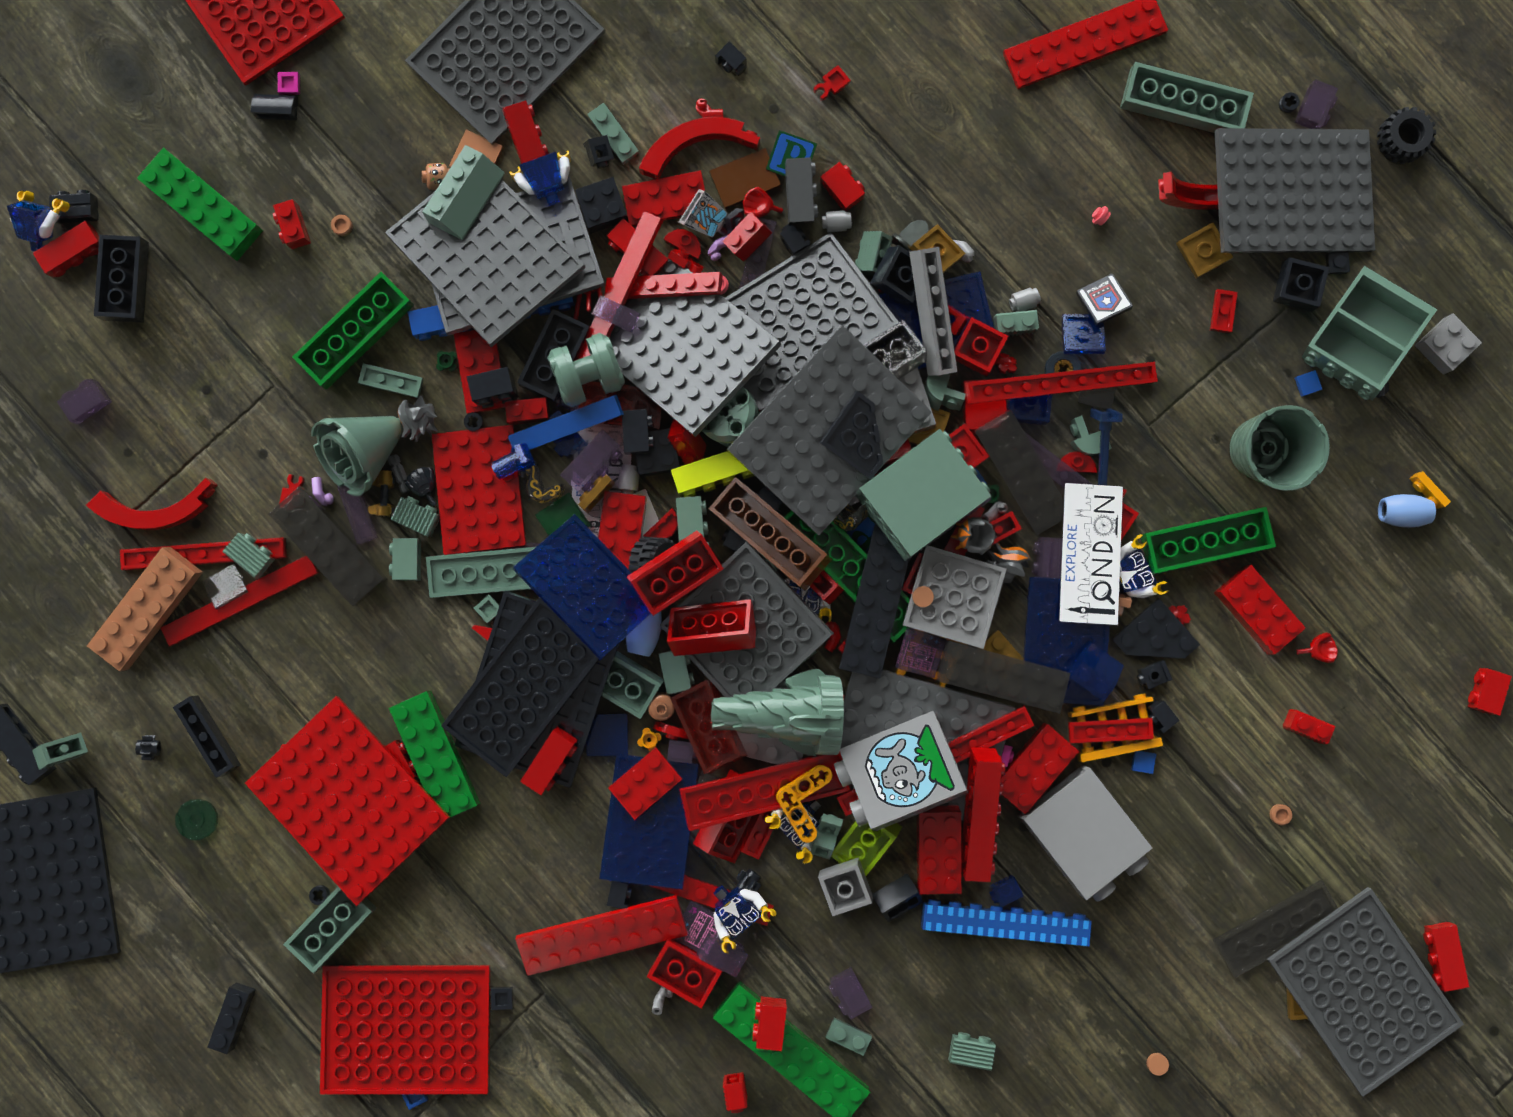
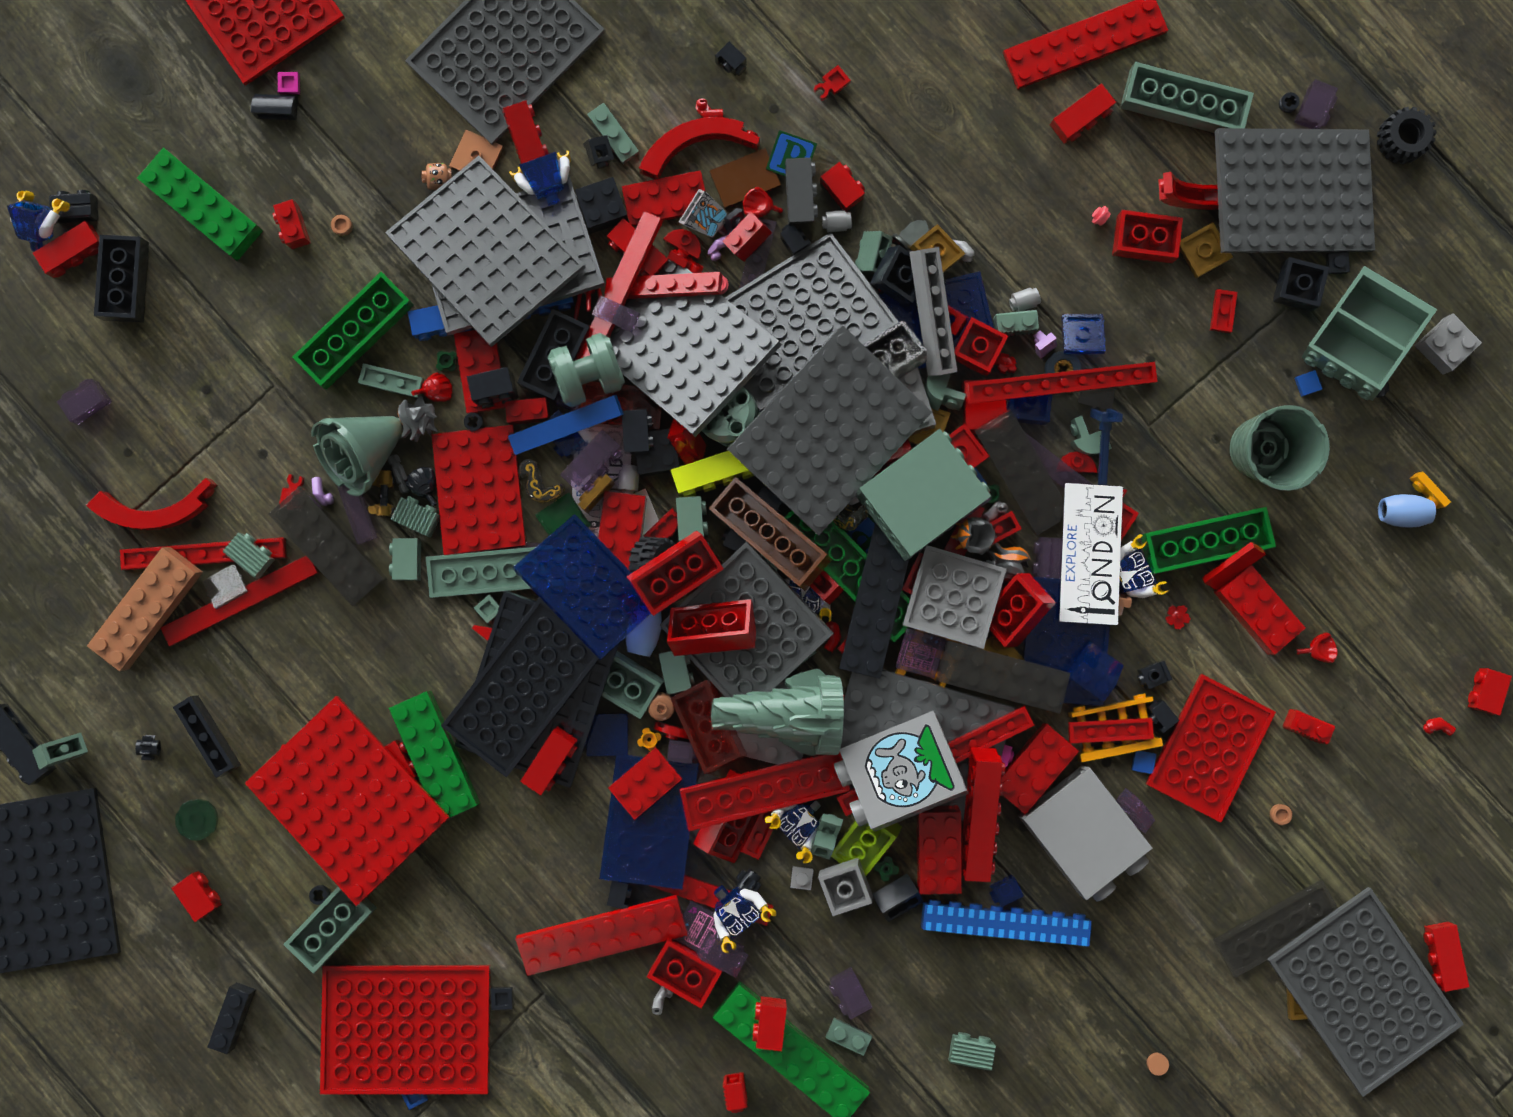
(197, 895): none -> red brick
(435, 388): none -> red piece
(463, 193): sand green slope -> none
(518, 459): clear blue piece -> none
(797, 795): light orange beam -> none
(801, 878): none -> light grey plate
(856, 436): black plate -> none
(892, 869): none -> dark green plate
(922, 596): nougat tile -> none
(1019, 609): none -> red brick
(1044, 343): none -> lavender tile
(1083, 114): none -> red brick
(1104, 299): tile -> none
(1139, 813): none -> clear purple slope
(1147, 236): none -> red brick
(1156, 634): black plate -> none
(1210, 748): none -> red plate
(1233, 565): none -> red tile
(1438, 724): none -> red arm

